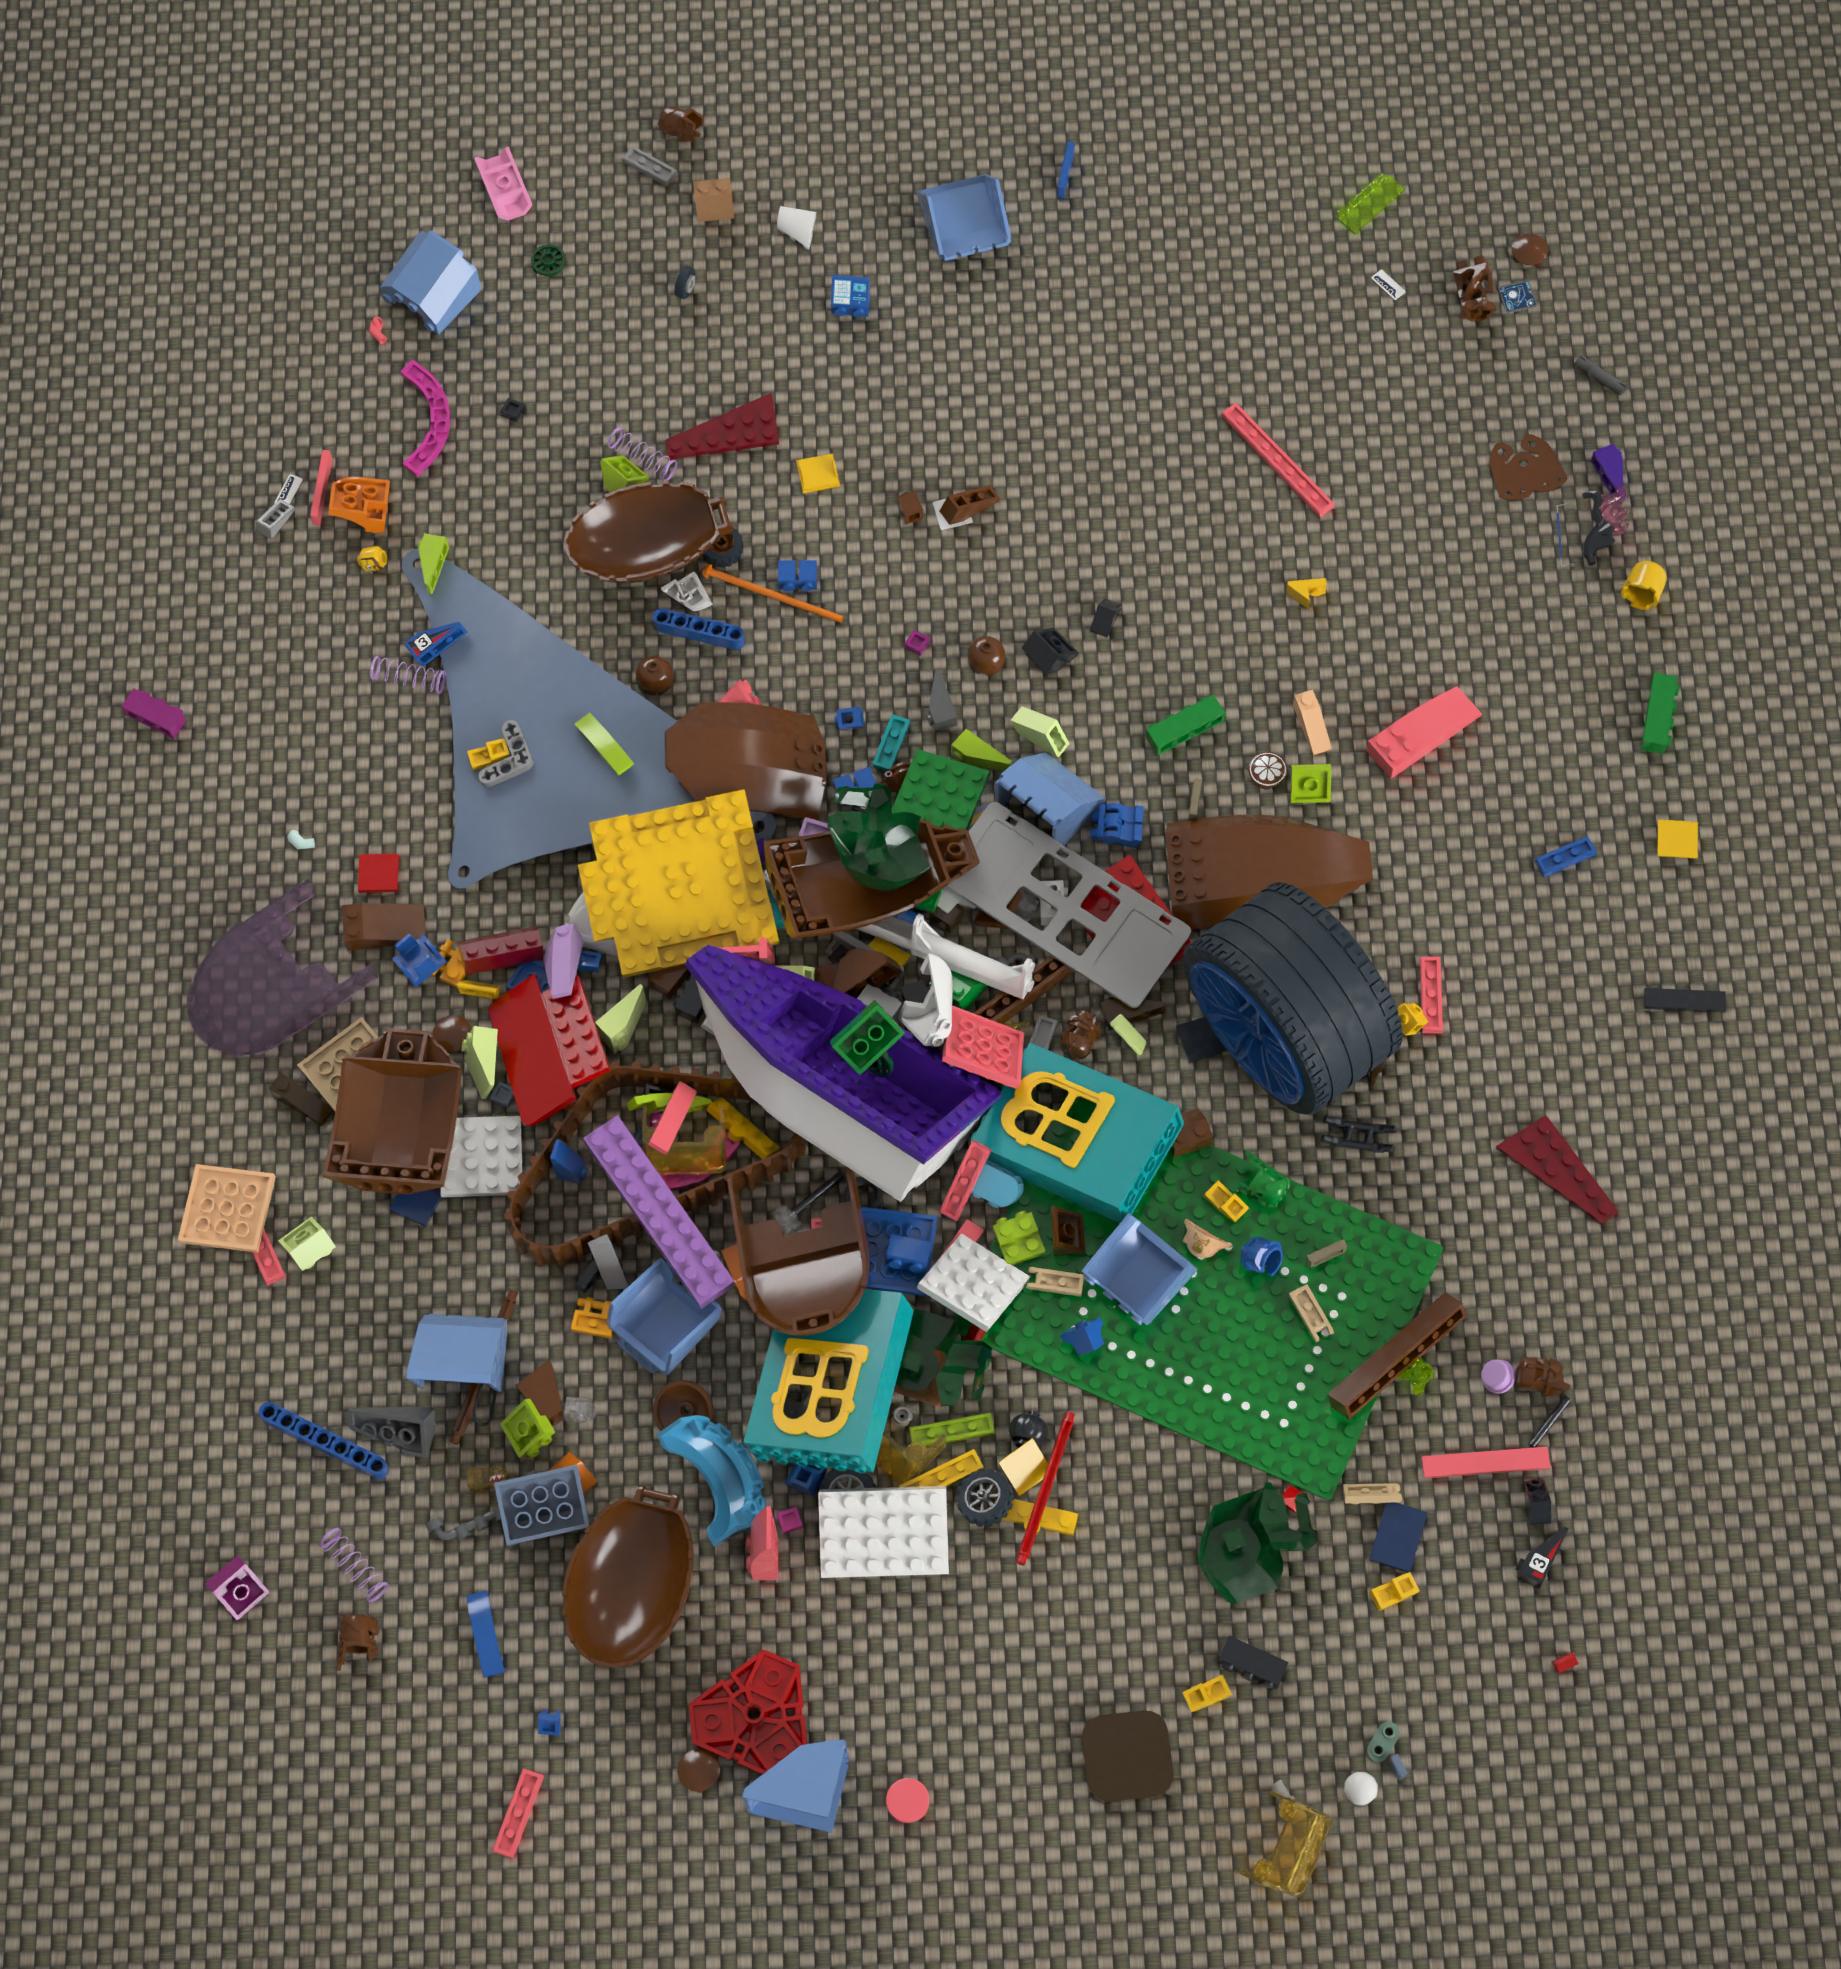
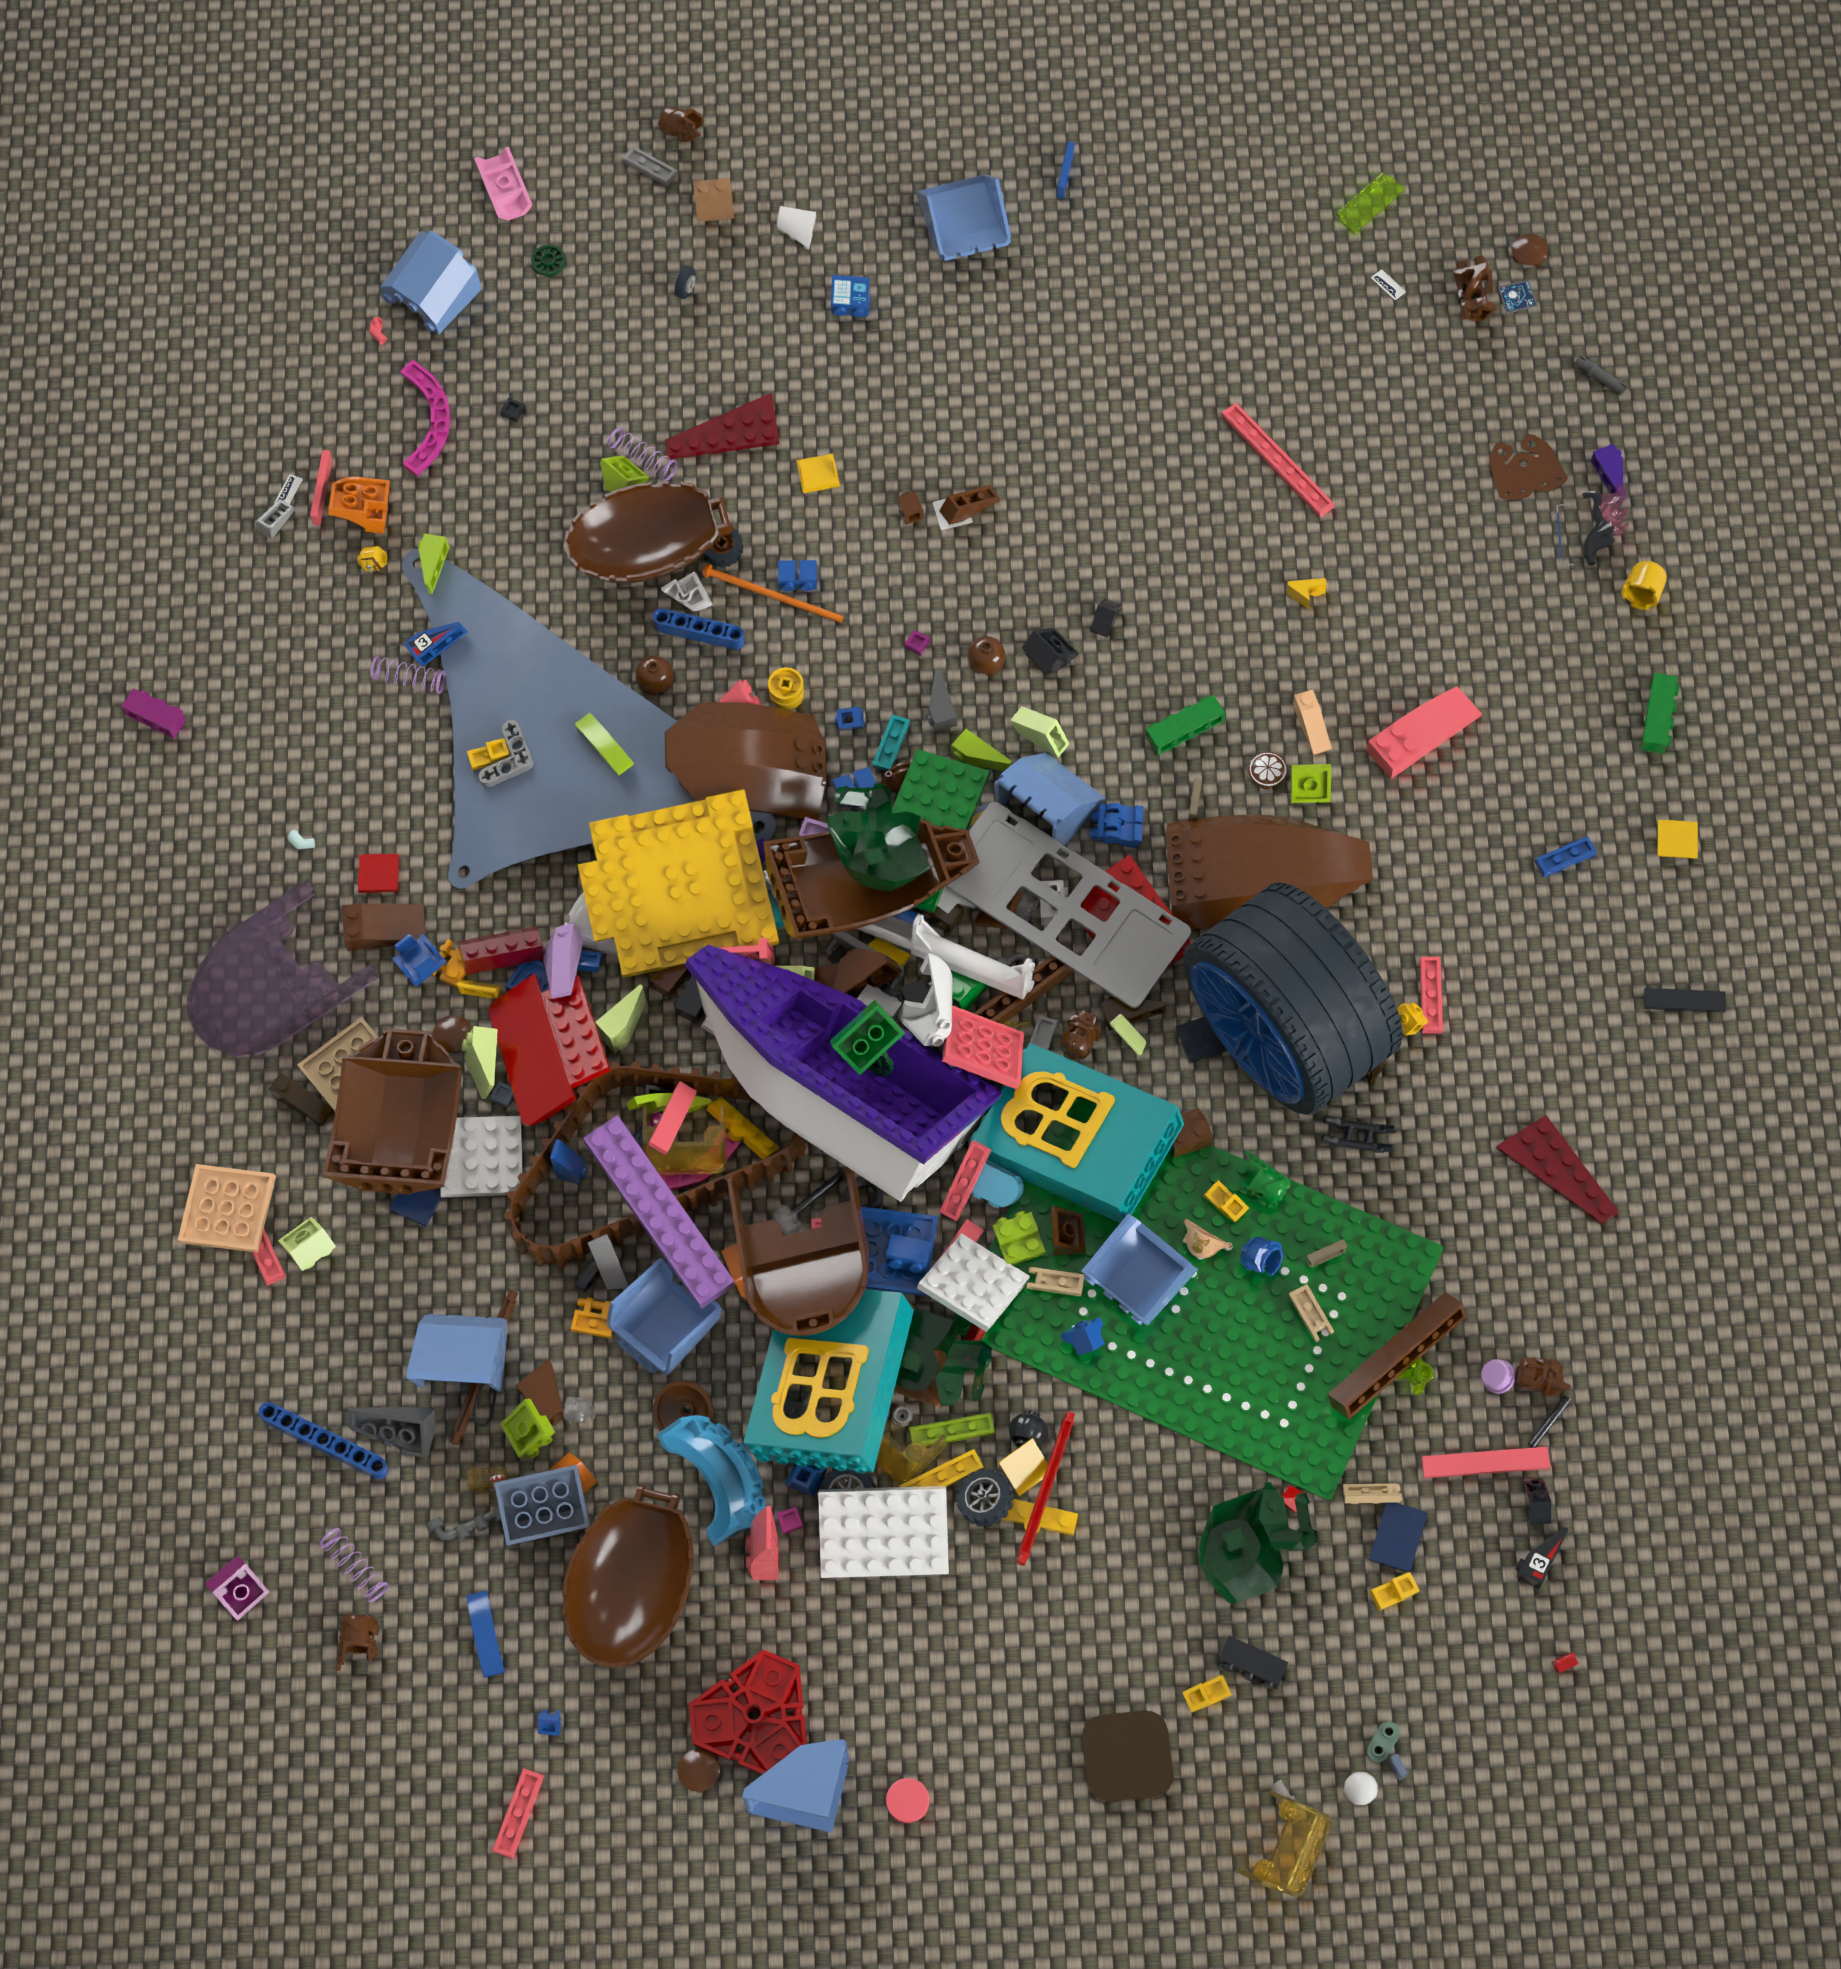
(786, 688): none -> yellow wheel

